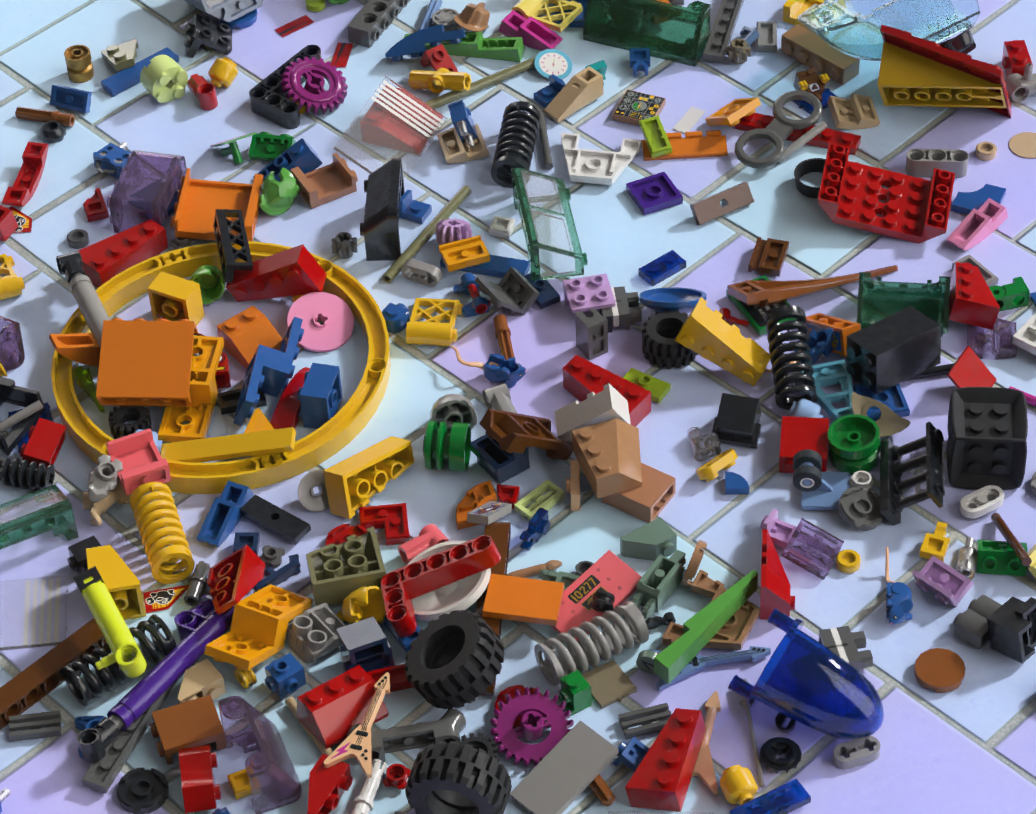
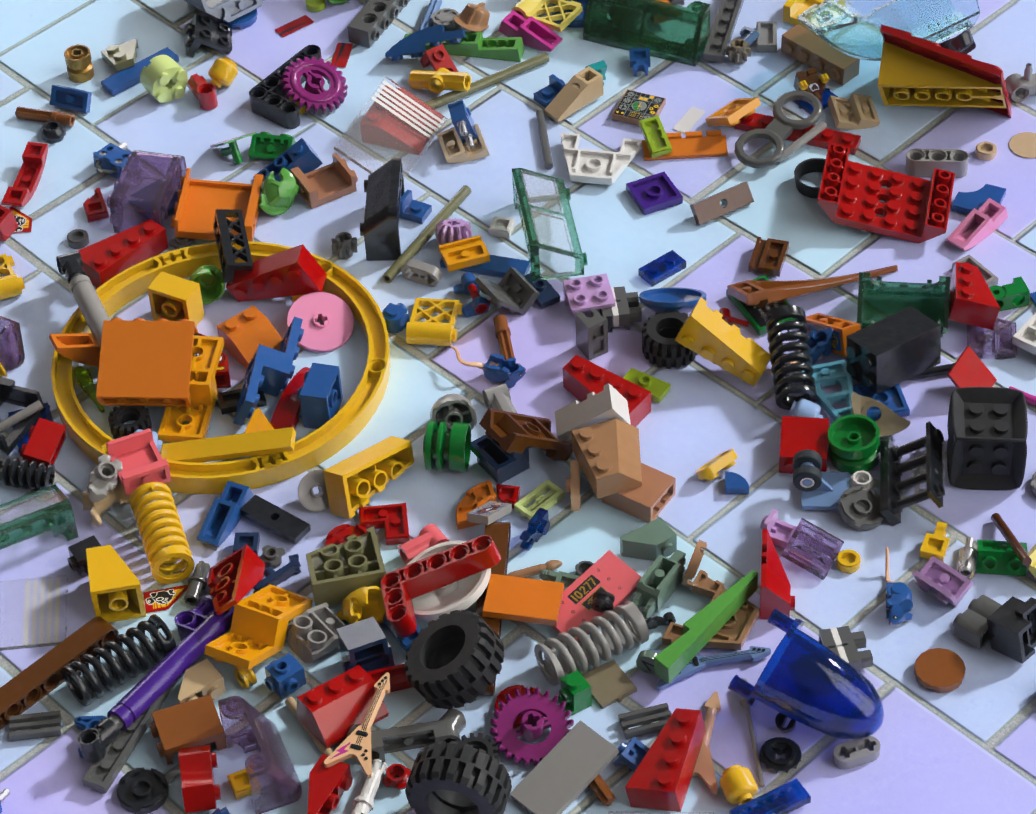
(111, 625): neon yellow piece -> none
(515, 141): black piece -> none
(553, 62): sticker -> none
(703, 446): clear piece -> none
(738, 421): black plate -> none
(978, 502): white plate -> none
(1015, 57): red brick -> none

